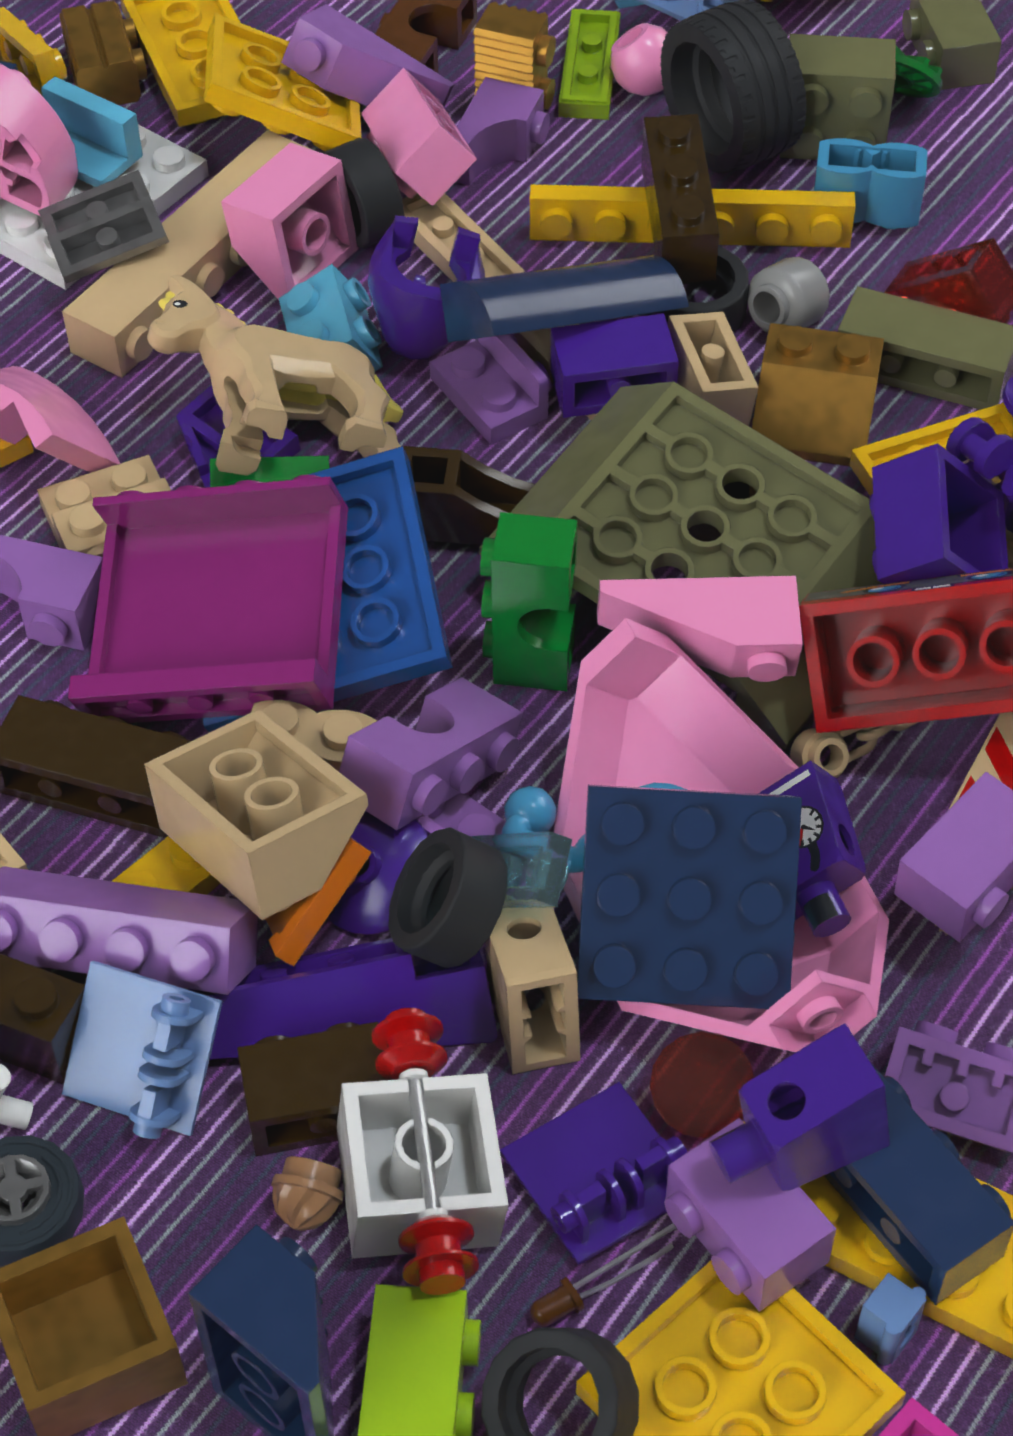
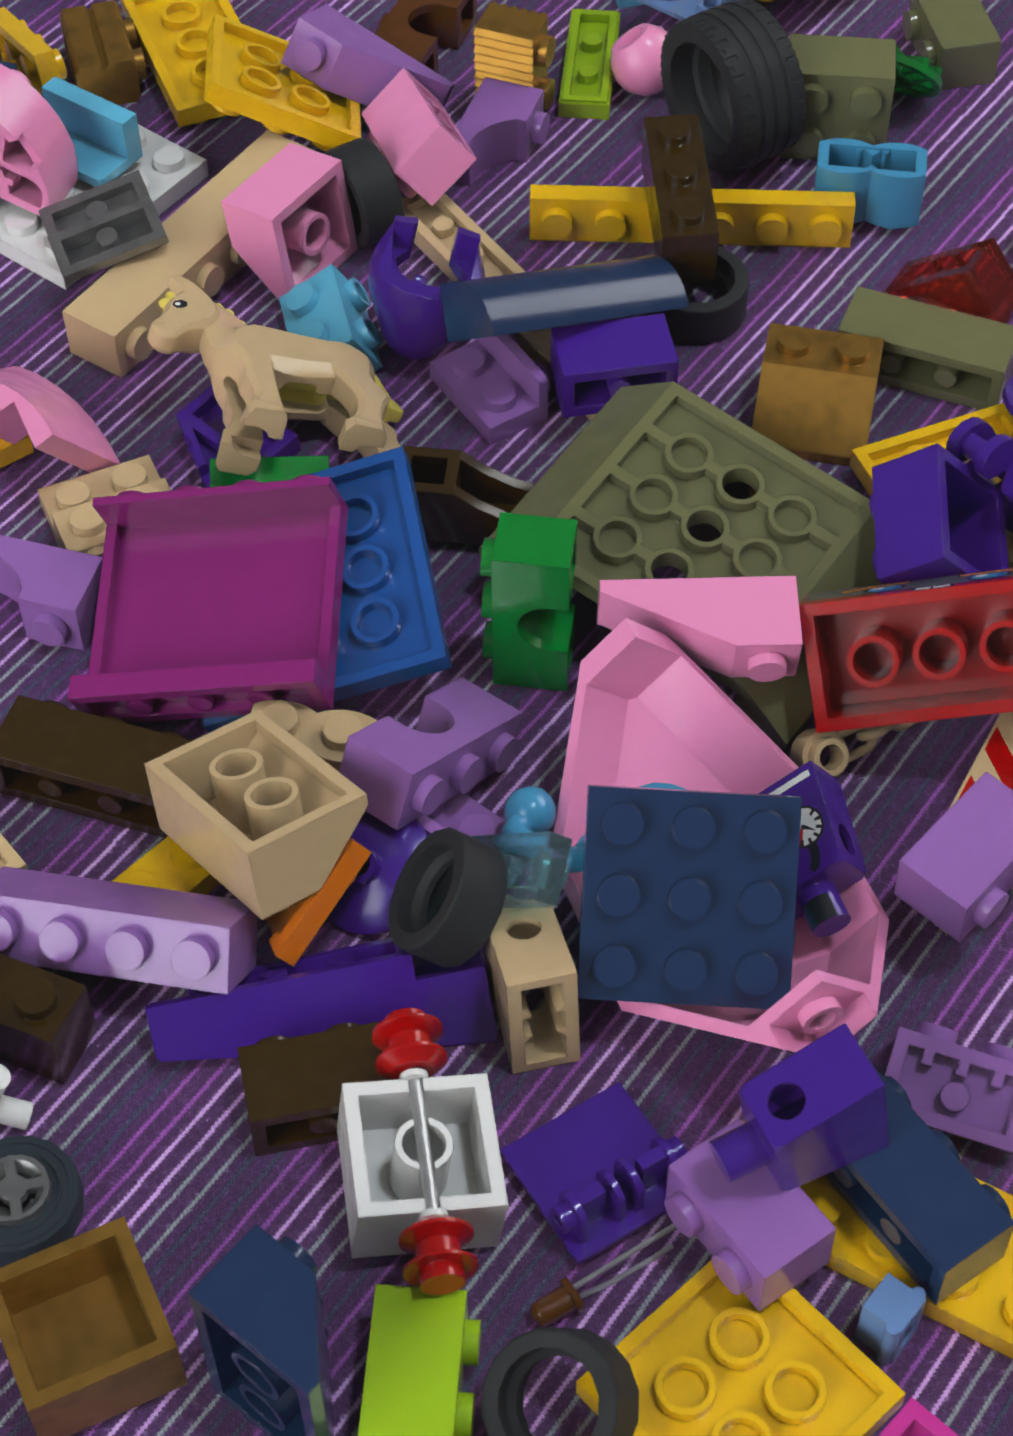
(142, 1049): medium blue hinge -> none
(306, 1192): medium nougat plate -> none
(699, 1083): clear red plate -> none
(713, 363): tan brick -> none
(788, 294): light grey head -> none

